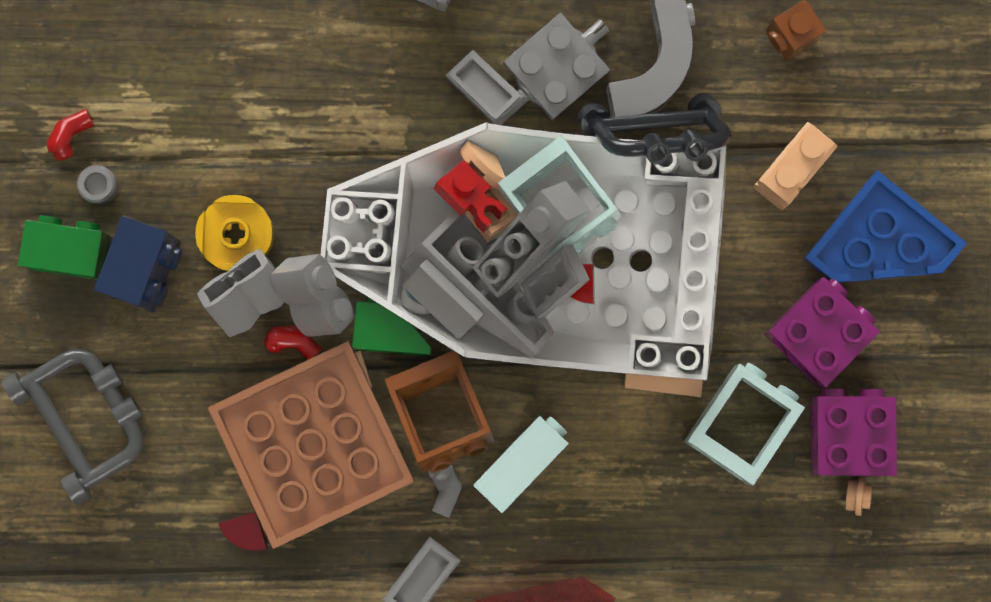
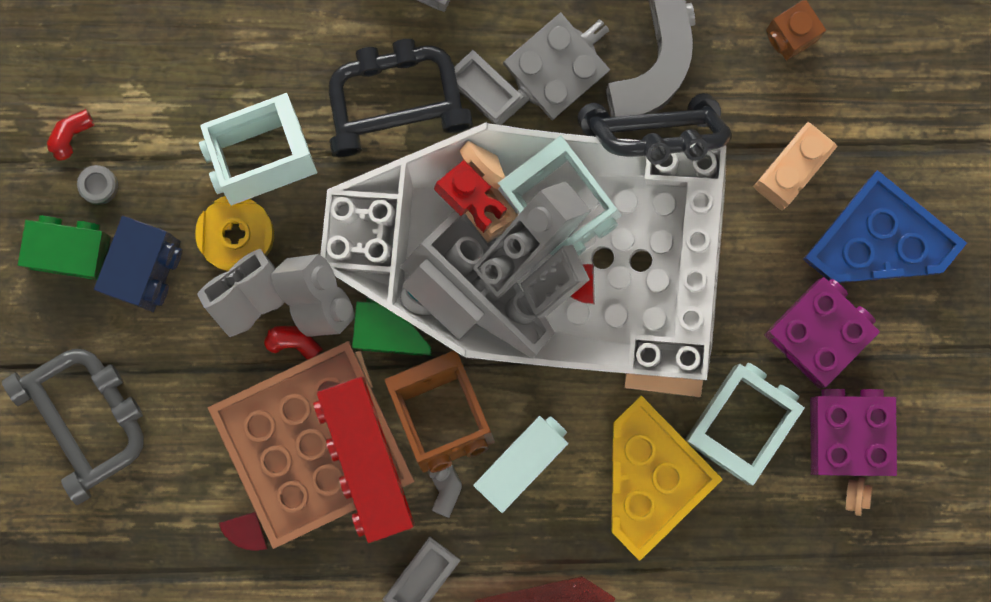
(248, 124): none -> light aqua window
(365, 460): none -> red brick
(370, 63): none -> black bar
(653, 478): none -> yellow plate

